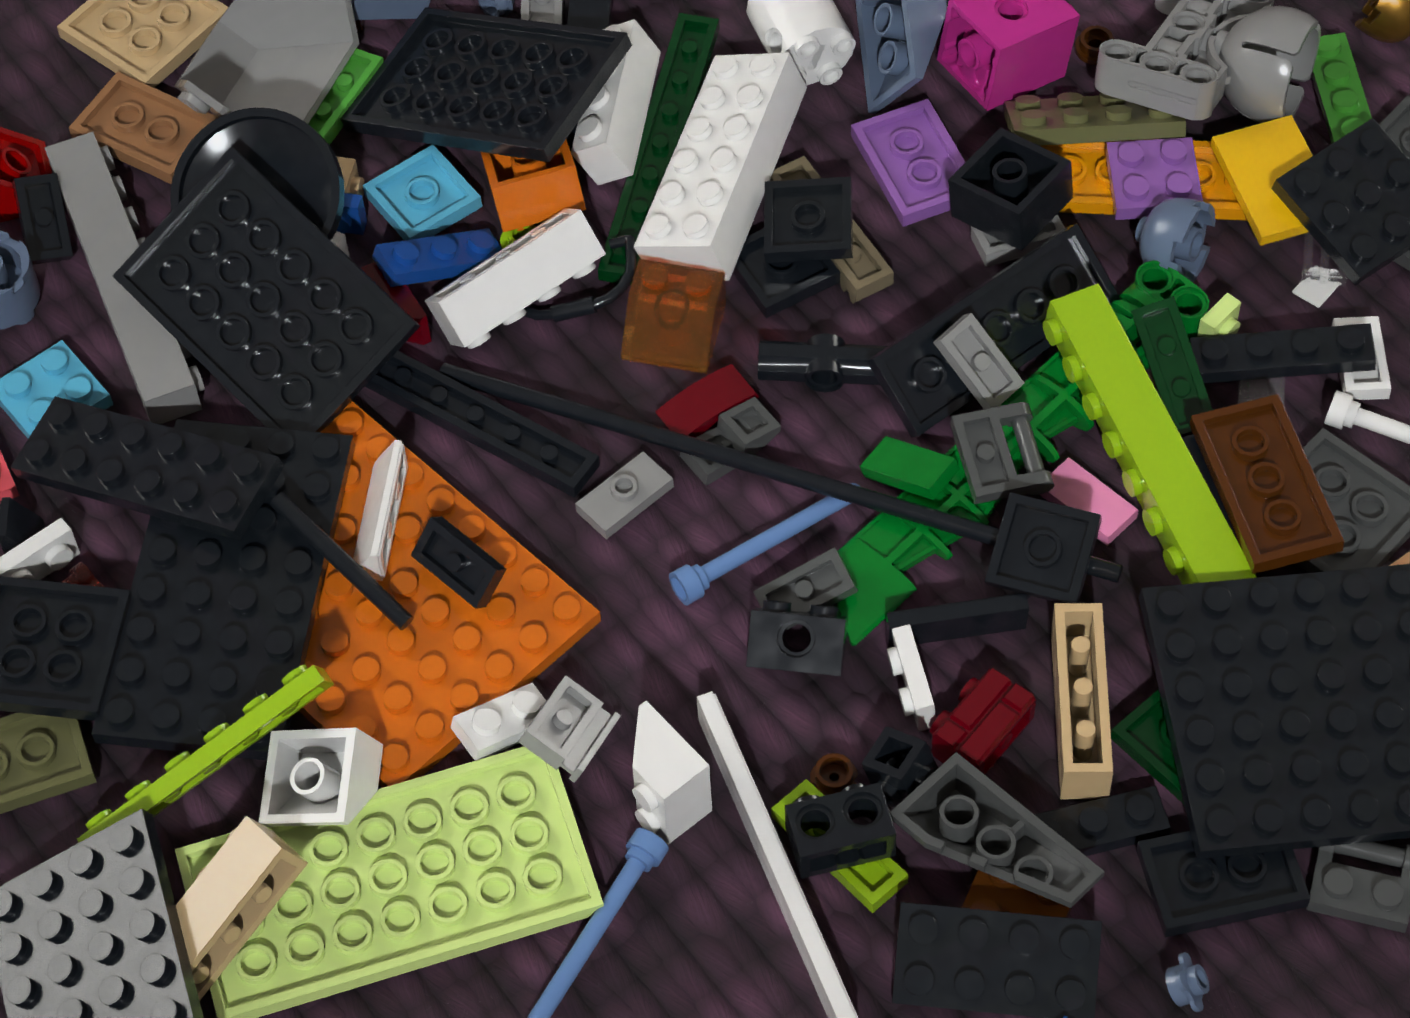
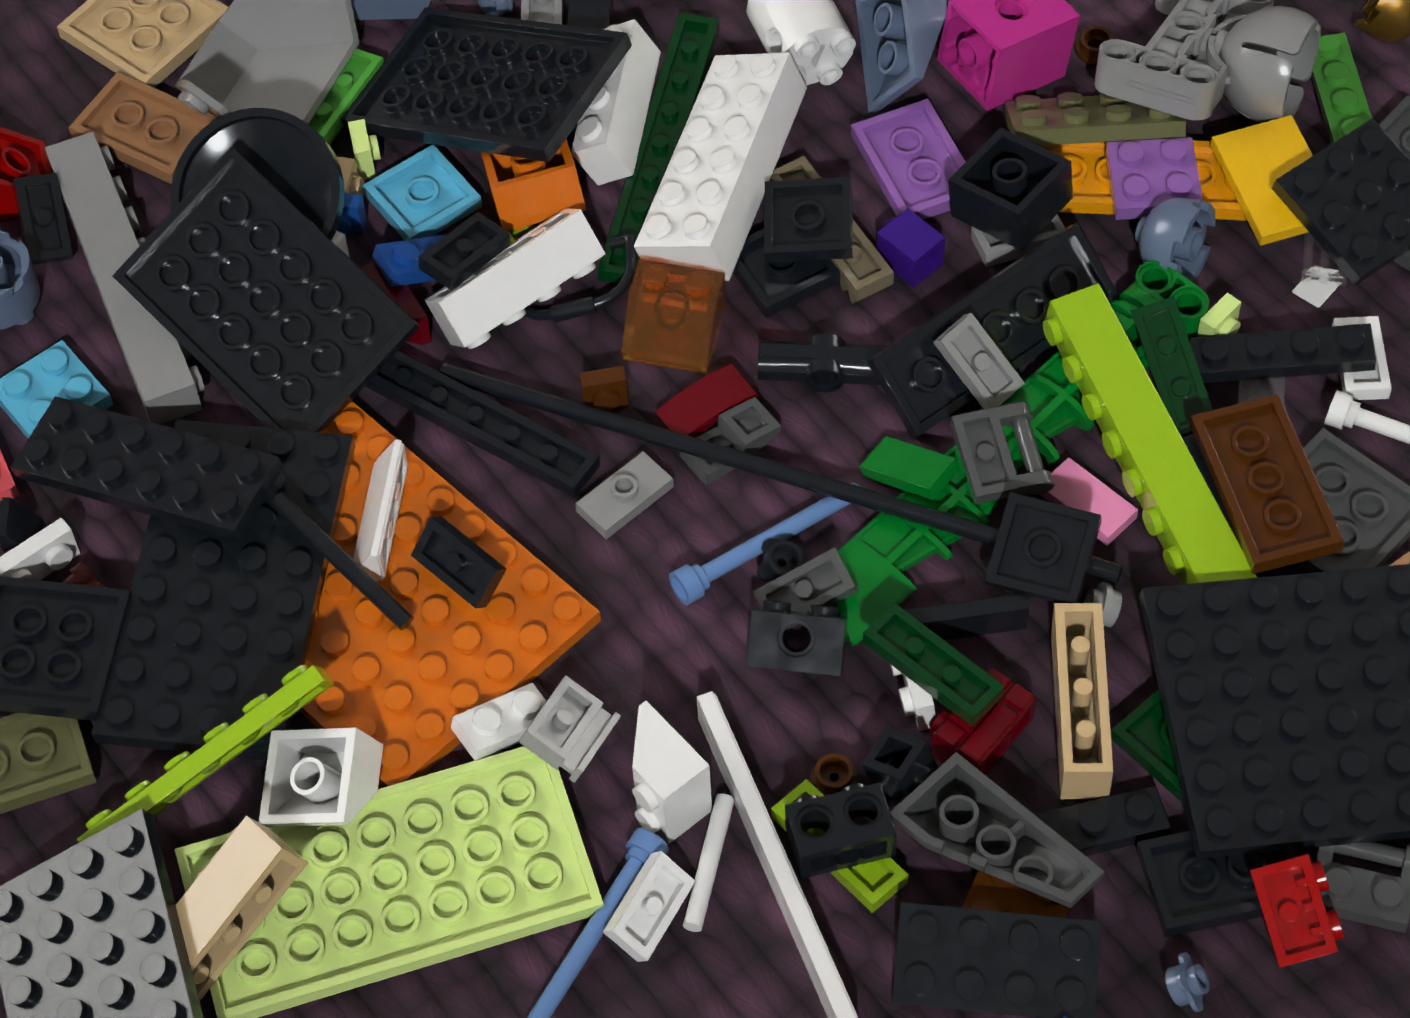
(364, 148): none -> yellowish green plate
(464, 251): none -> black plate
(604, 388): none -> reddish brown plate
(649, 906): none -> white plate
(708, 863): none -> white bar
(774, 550): none -> black plate
(911, 247): none -> dark purple brick
(933, 664): none -> dark green plate
(1110, 600): none -> light grey plate
(1296, 911): none -> red bracket

